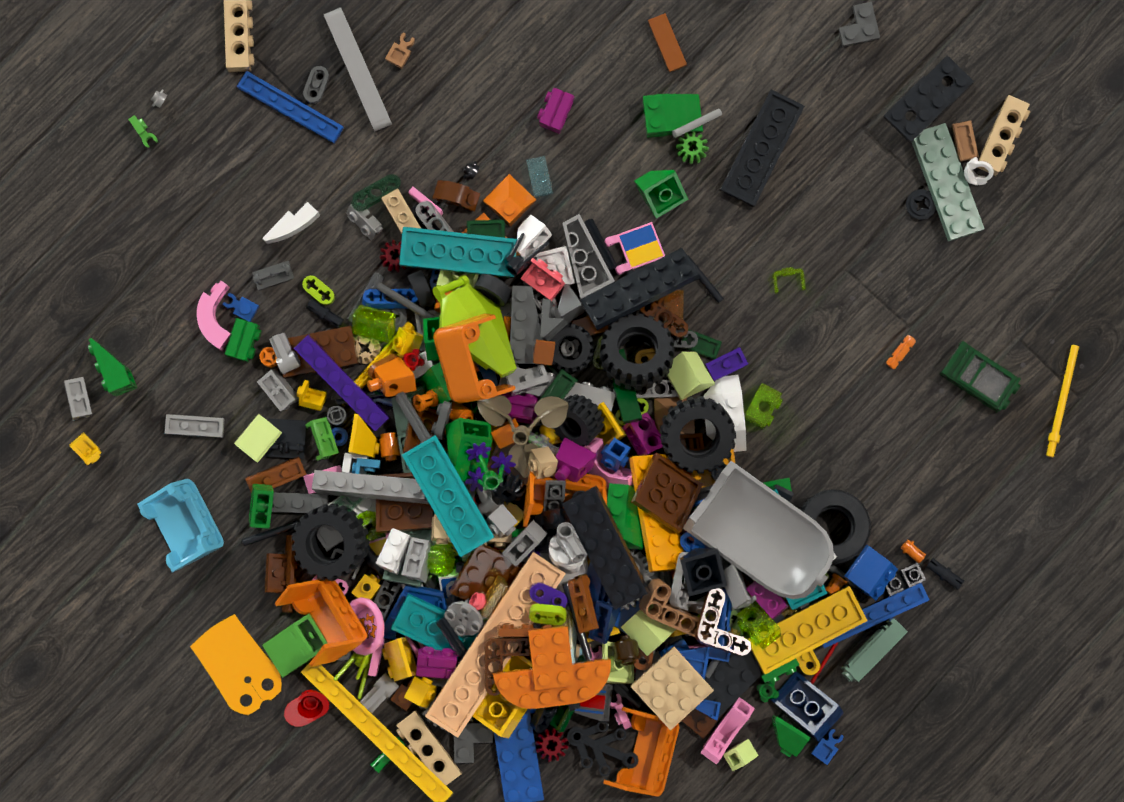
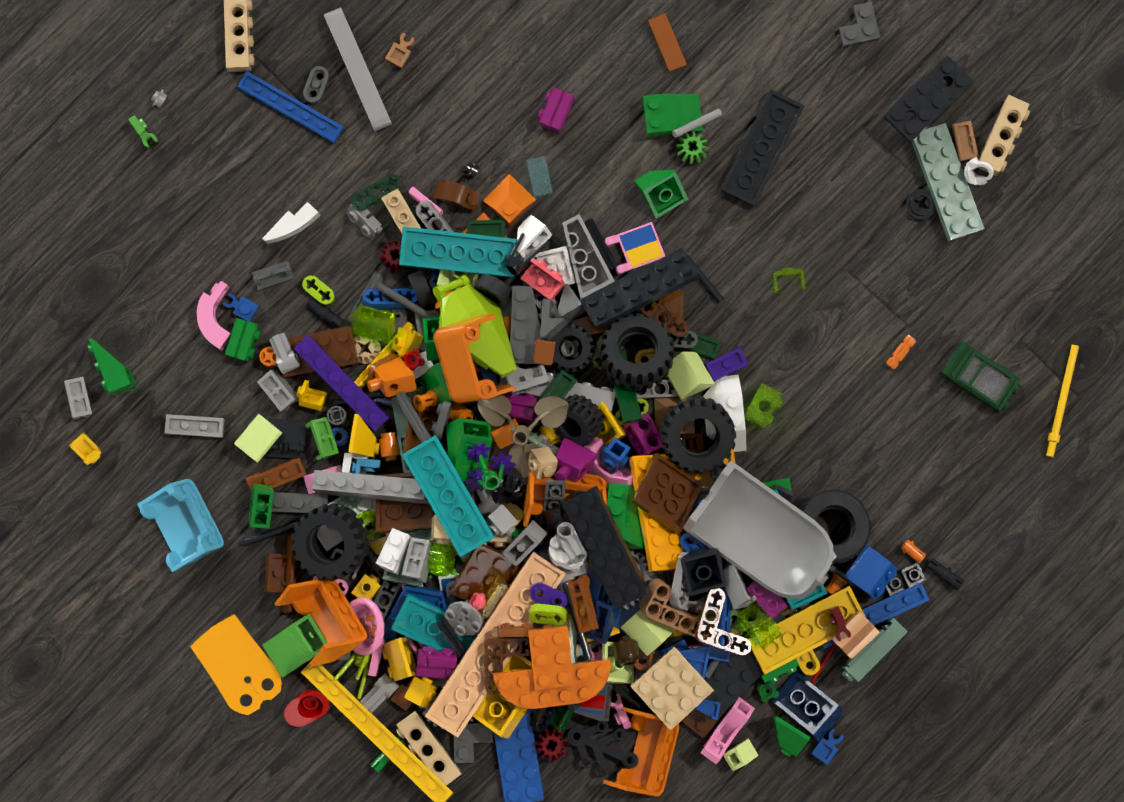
(837, 618): none -> dark red plate
(861, 632): none -> light nougat panel

